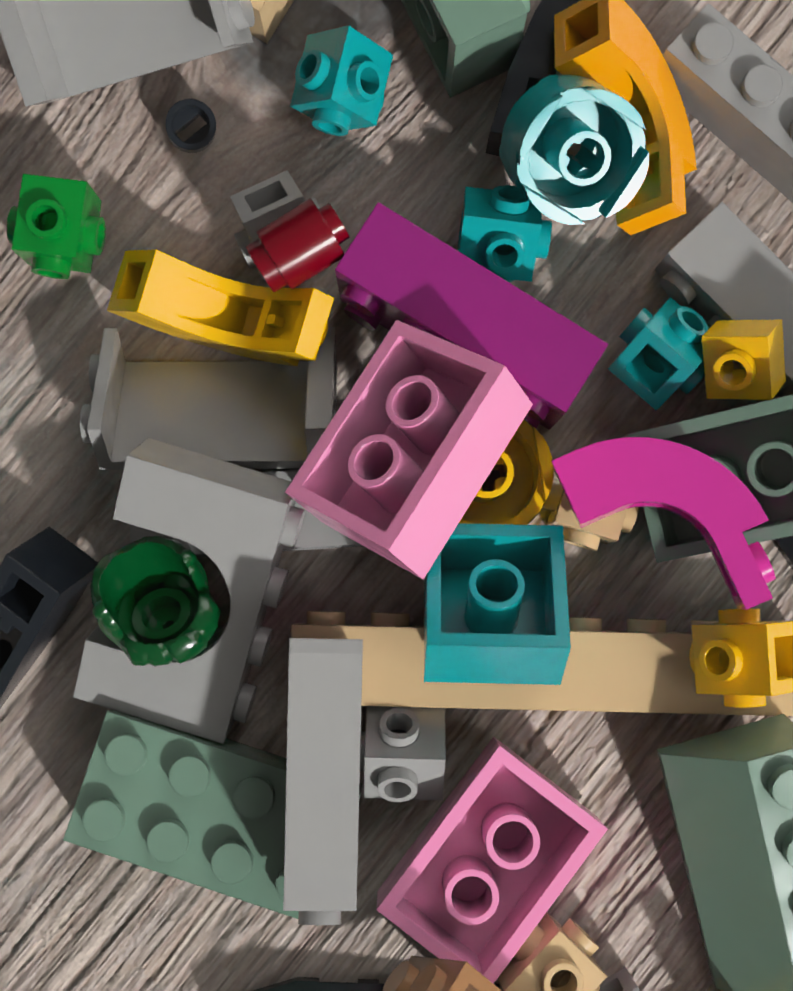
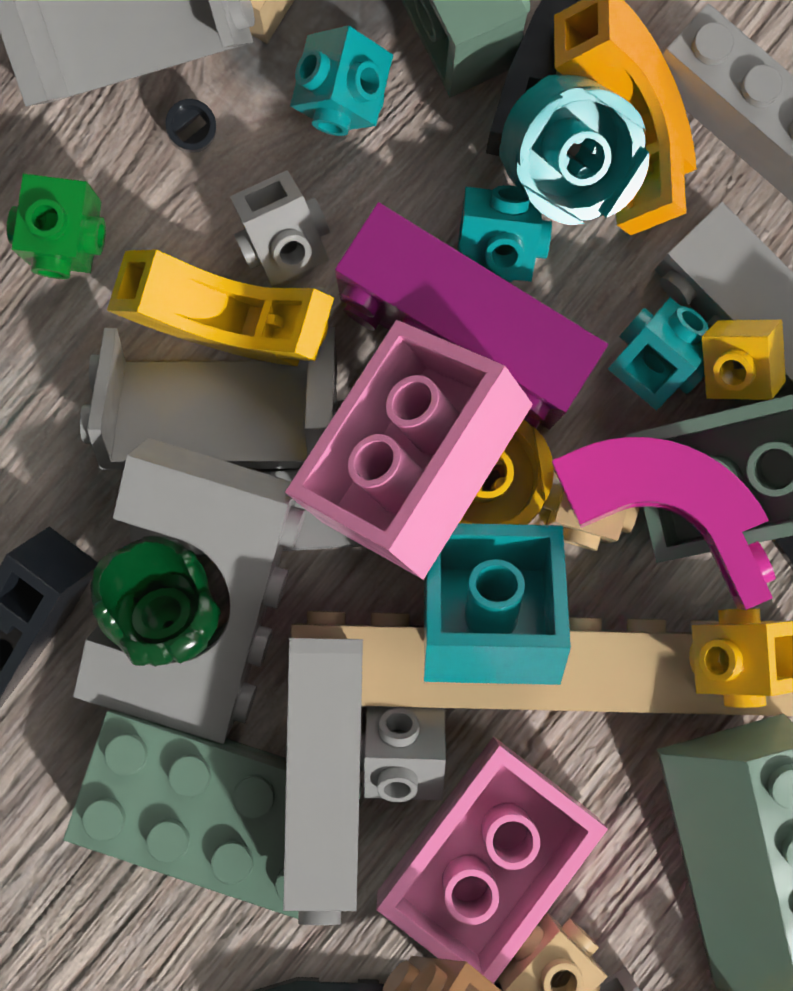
(298, 245): dark red brick -> none

